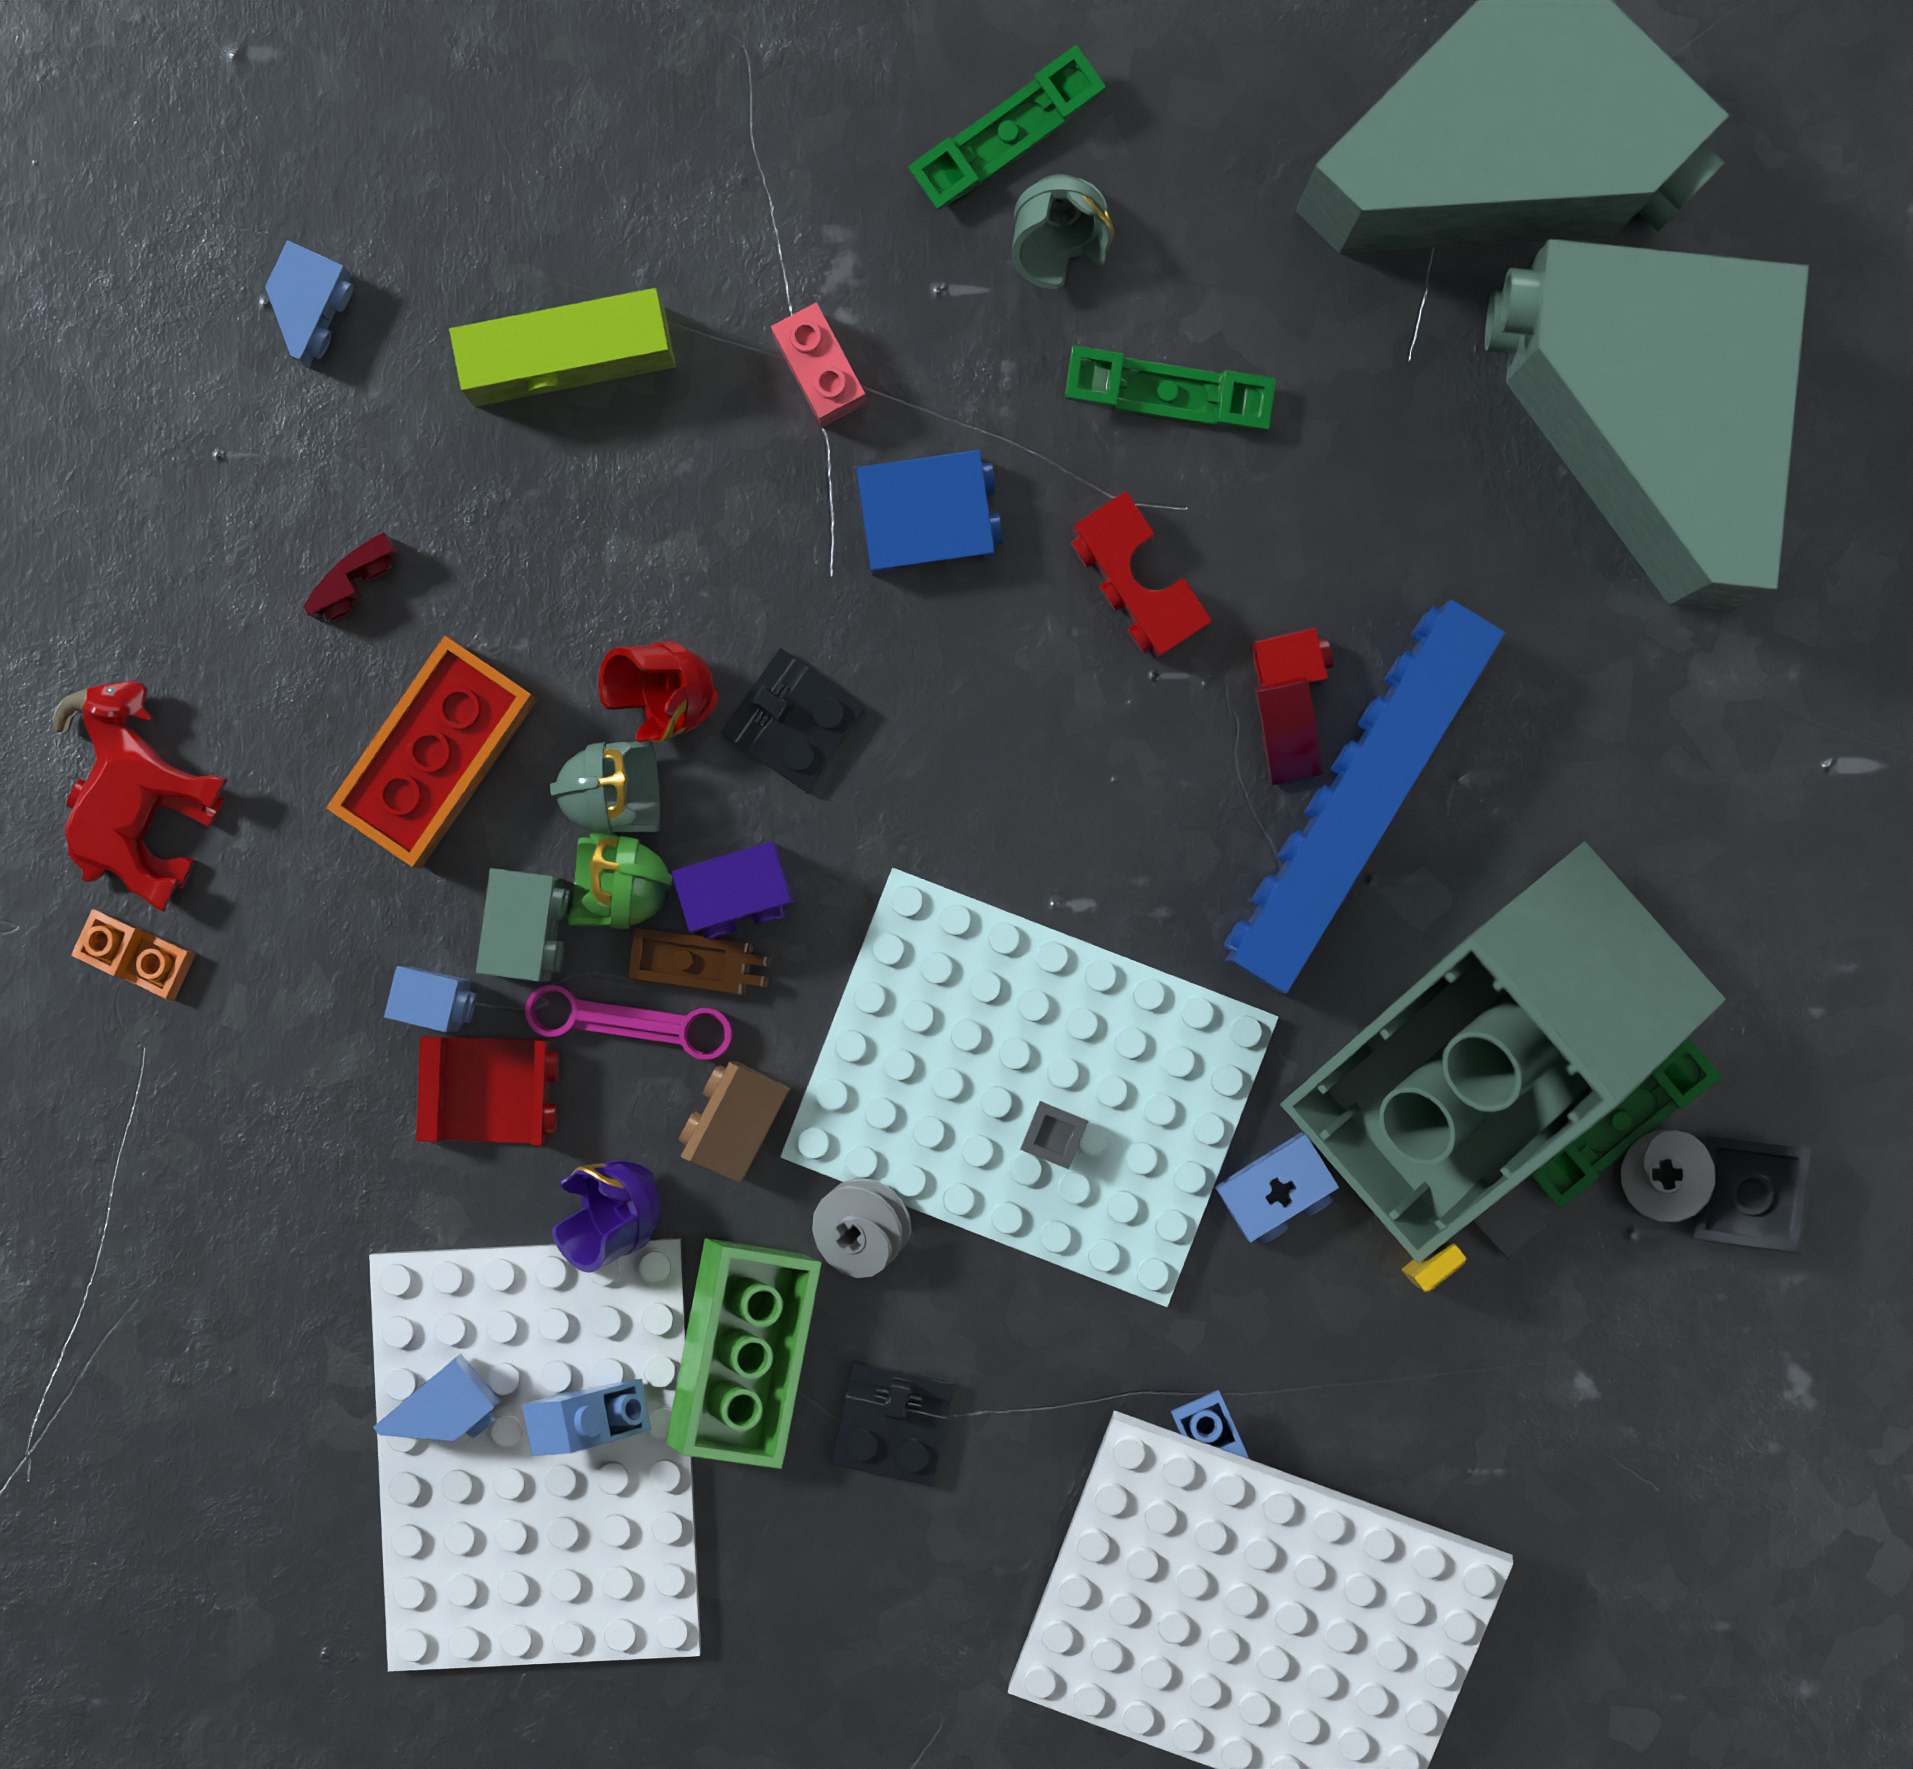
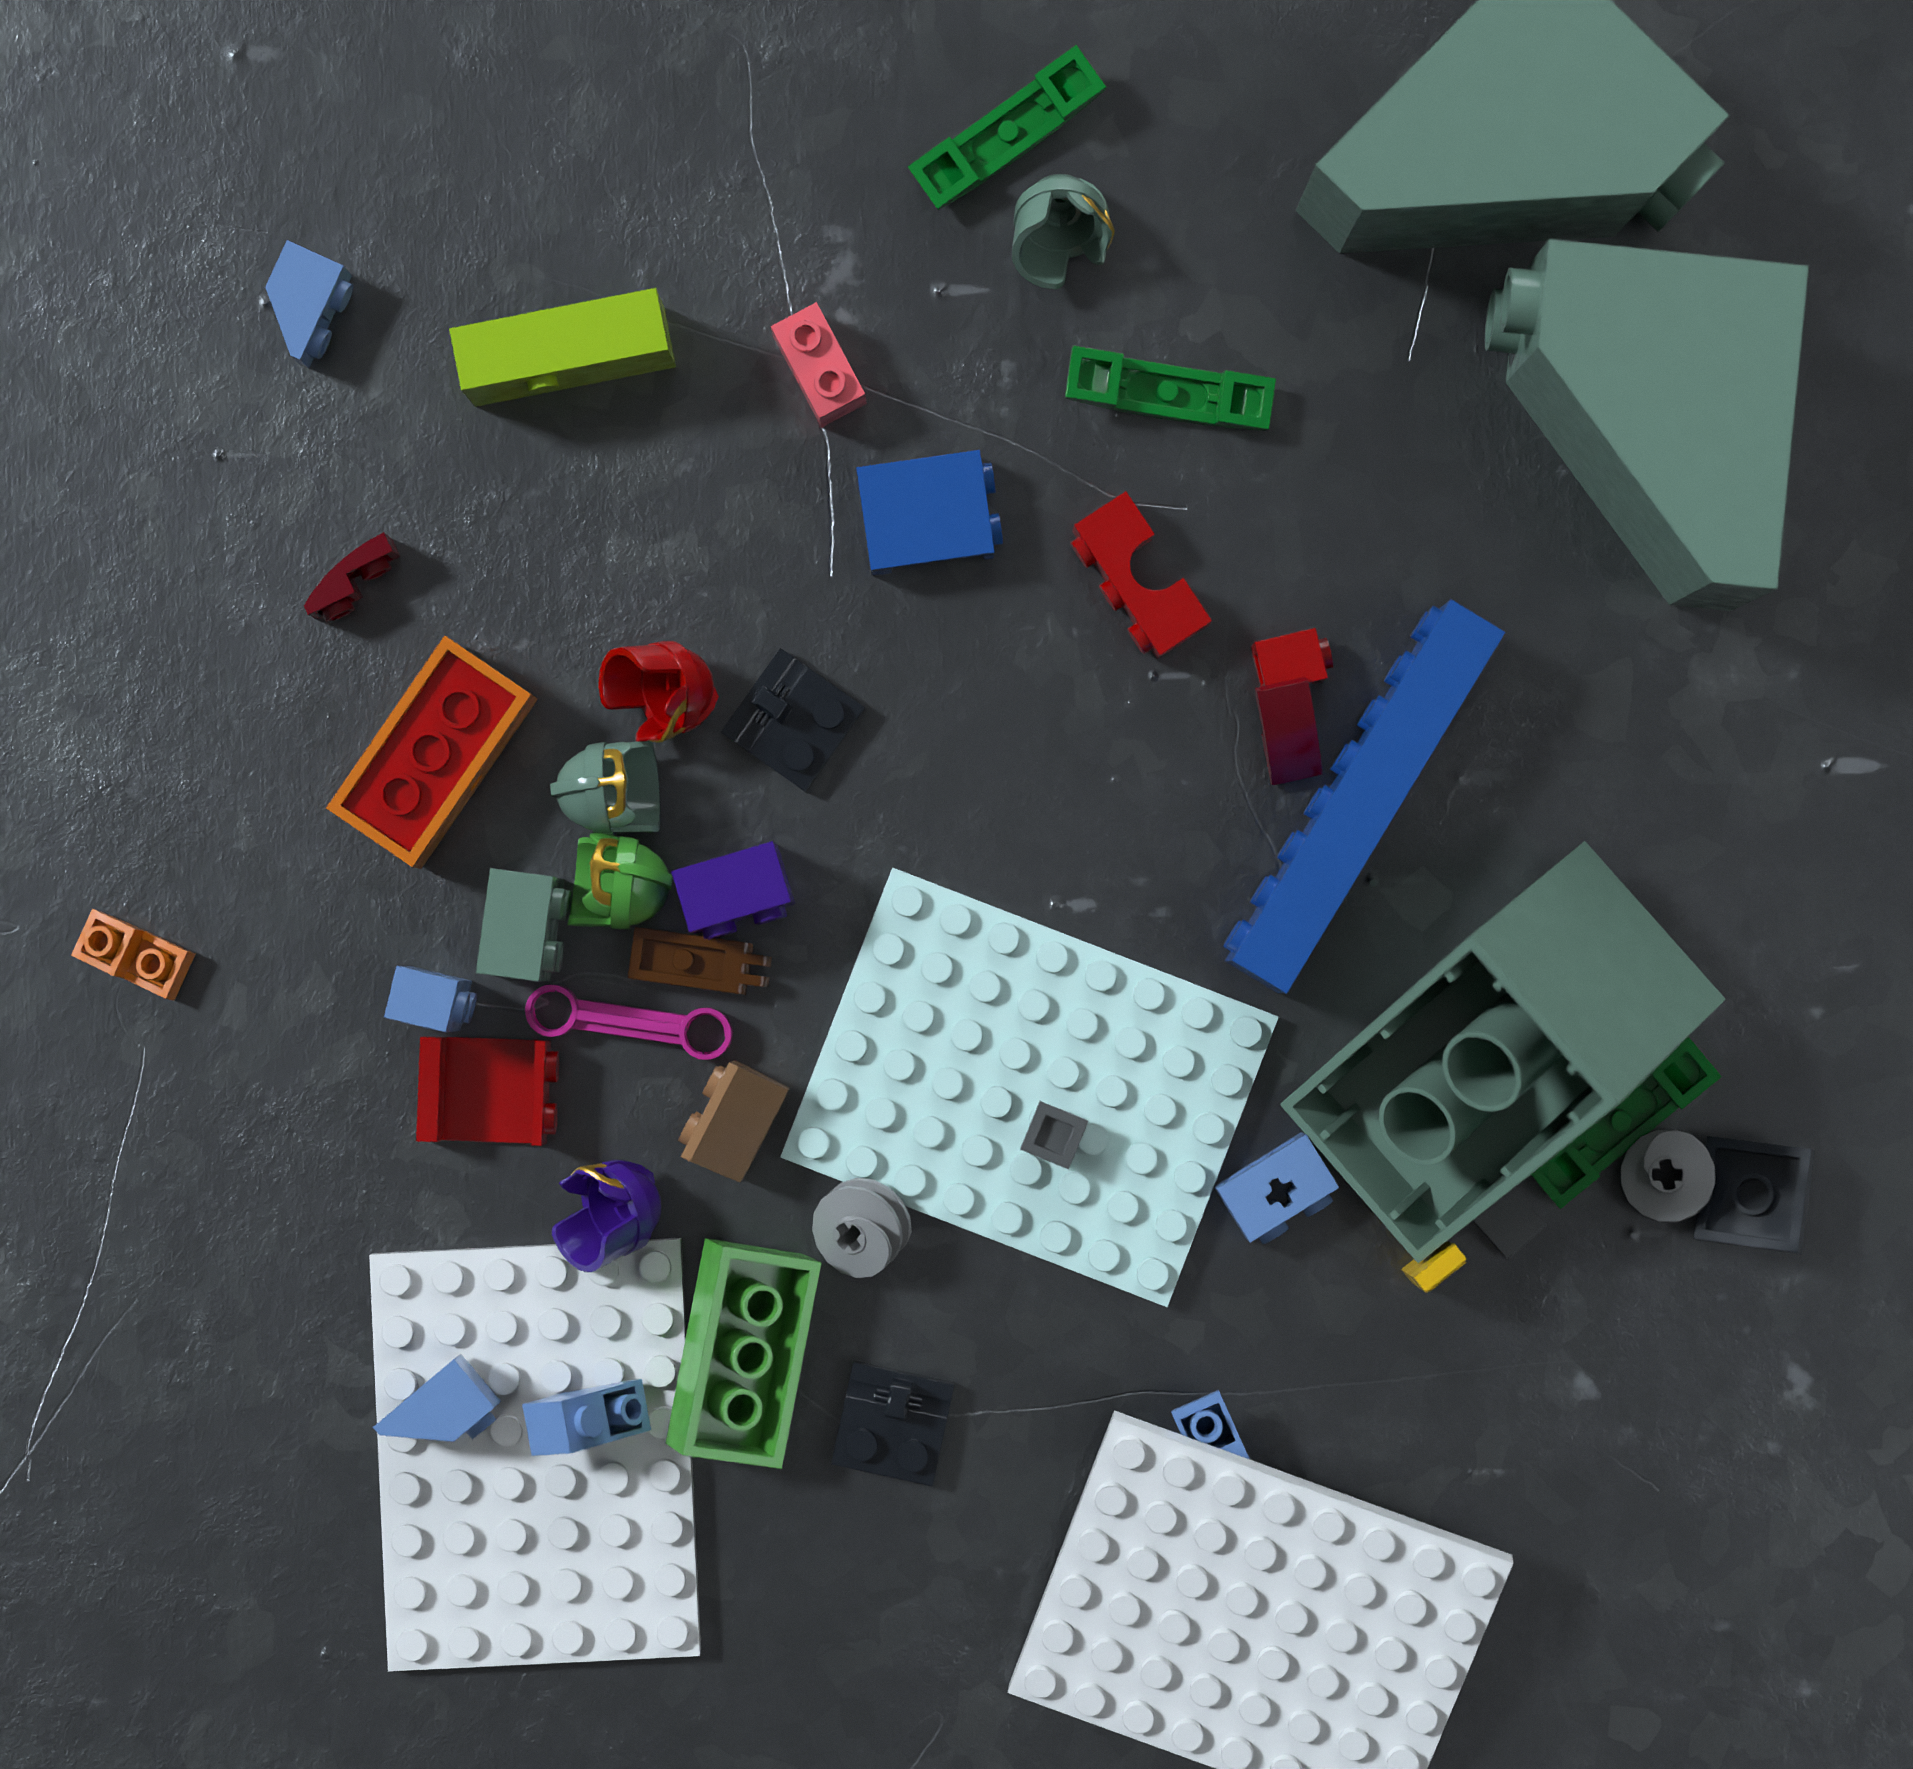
(123, 792): red animal -> none

